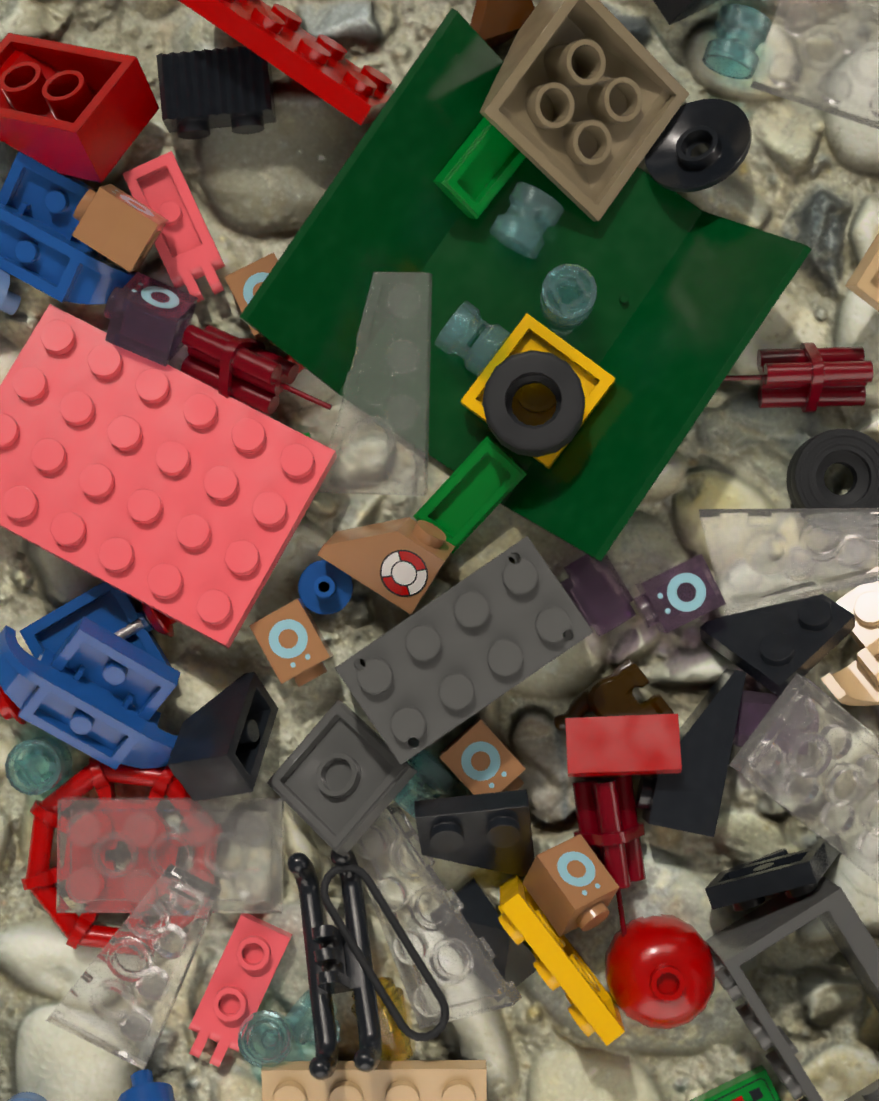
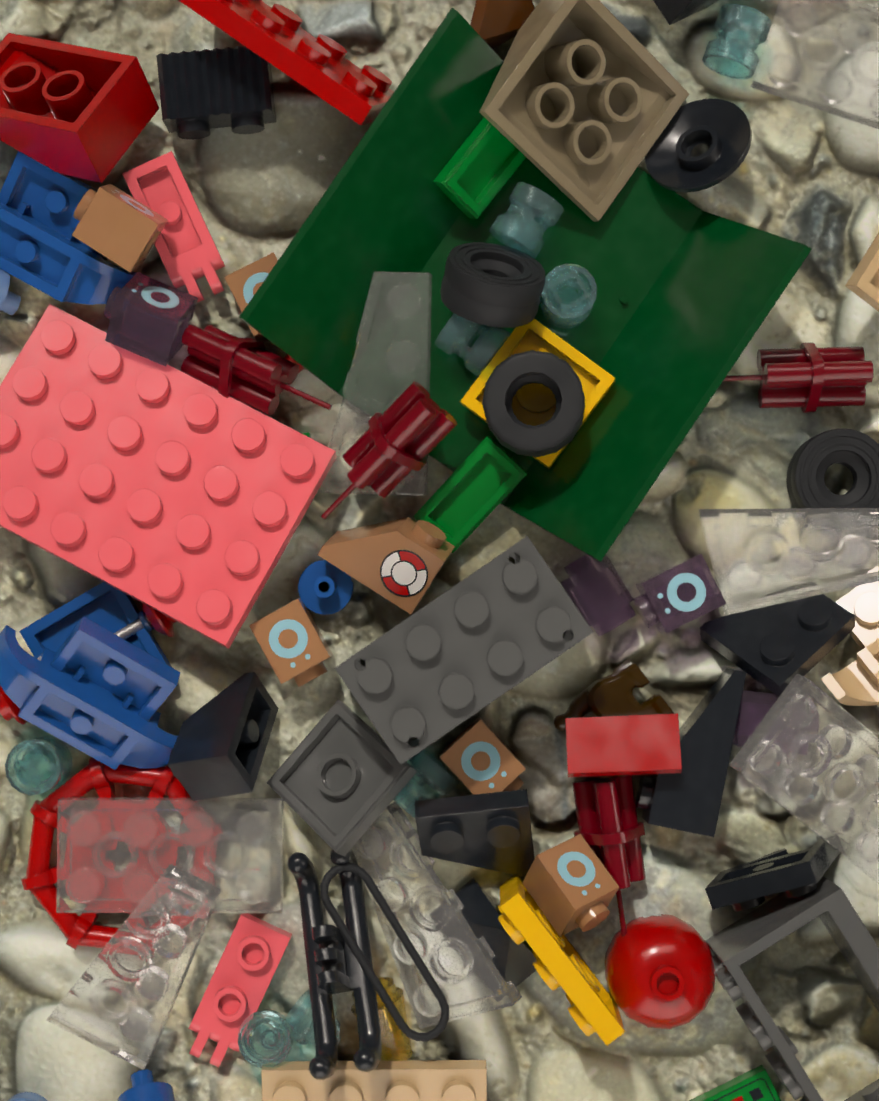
(395, 443): none -> dark red piece
(492, 284): none -> black tyre

